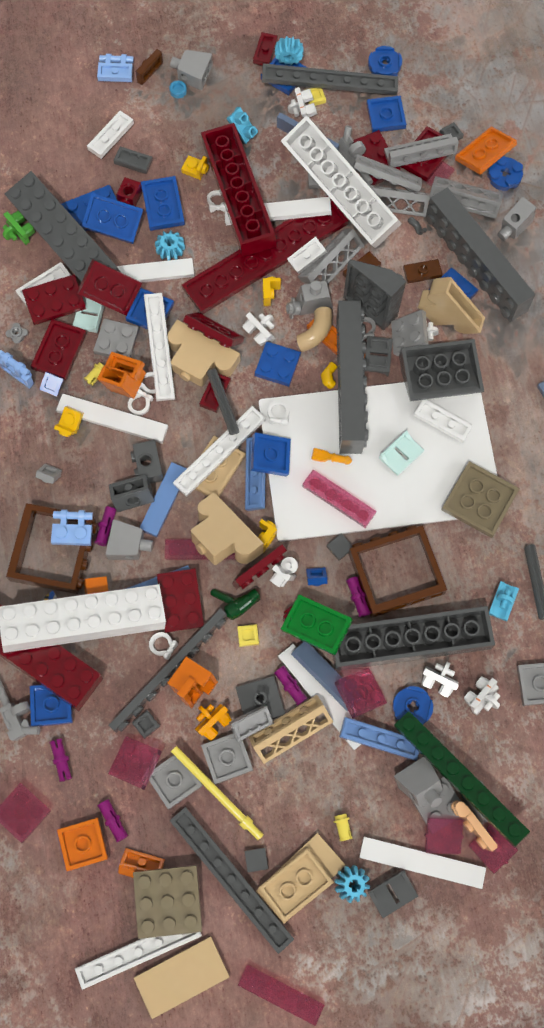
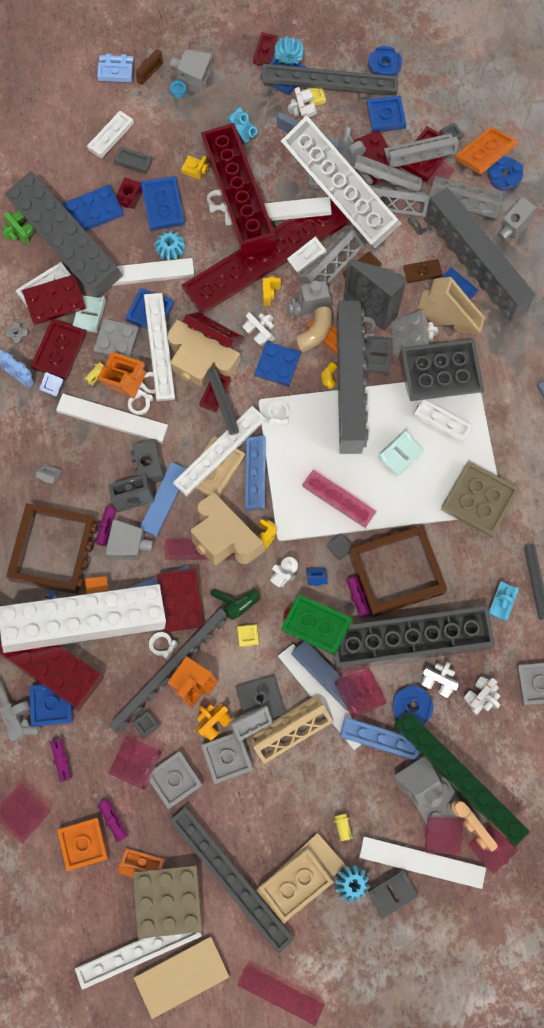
(69, 421): yellow bracket -> none
(72, 533): light blue plate -> none
(109, 287): dark red plate -> none
(112, 218): blue plate -> none
(245, 821): light yellow bar -> none
(256, 860): dark grey tile -> none
(260, 568): dark red plate -> none
(270, 454): blue plate -> none
(290, 685): magenta pin -> none
(323, 456): light orange piece -> none

